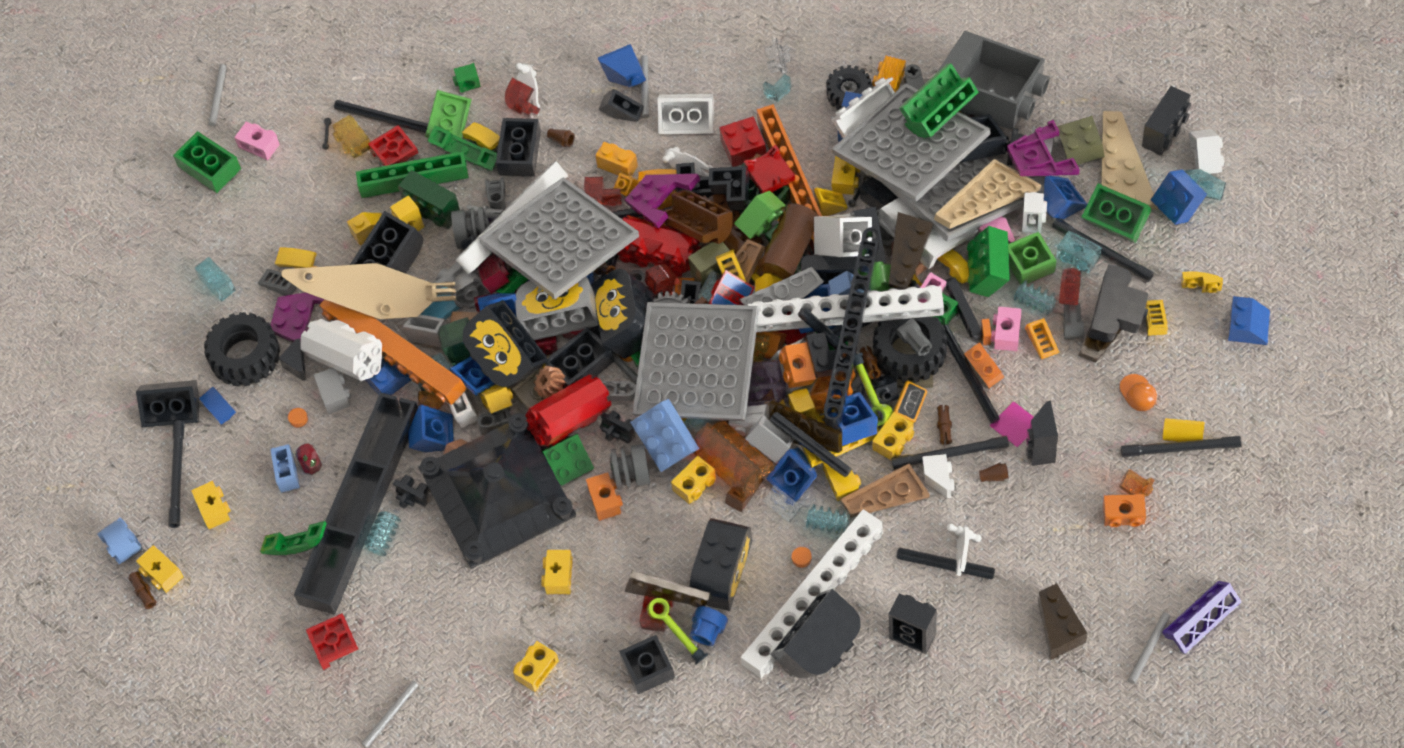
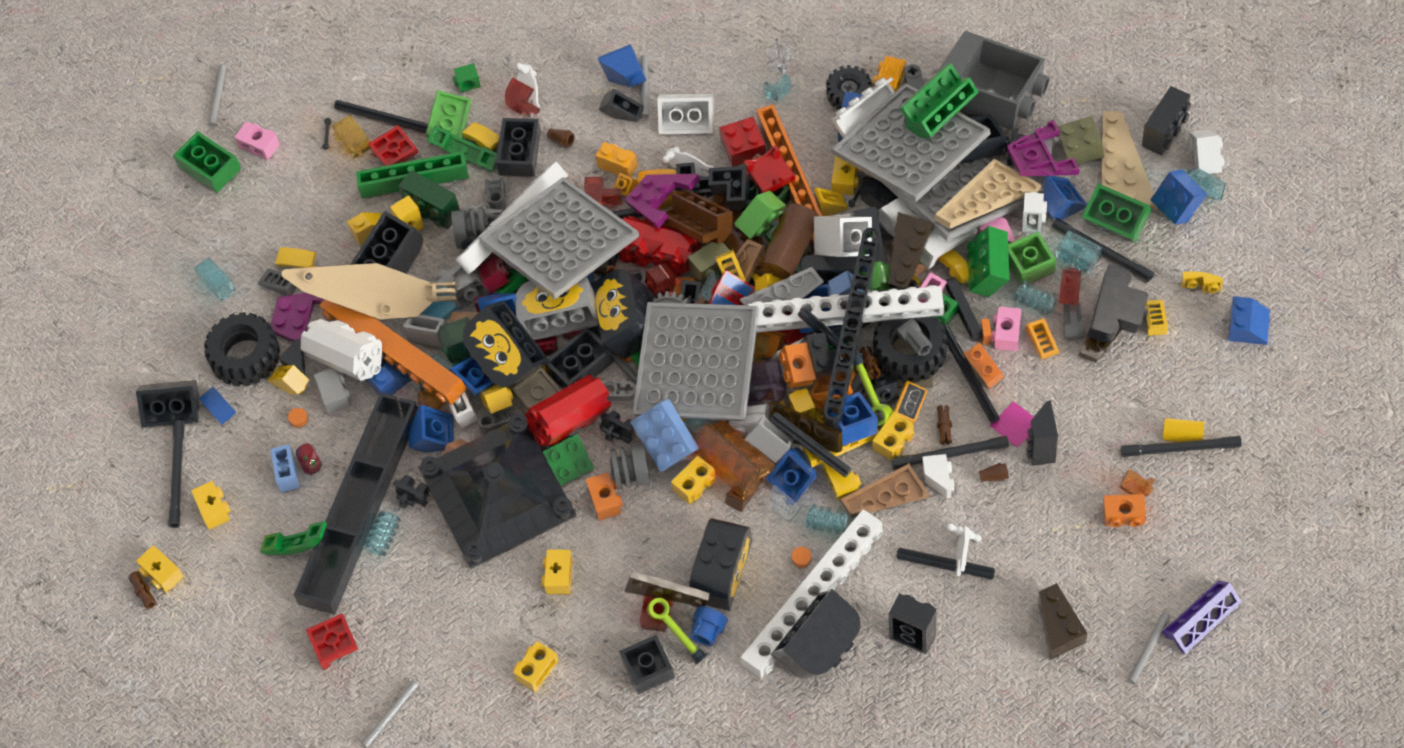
(120, 540): medium blue brick -> none
(289, 379): none -> yellow slope
(549, 381): nougat gear -> none
(1138, 392): orange cap -> none

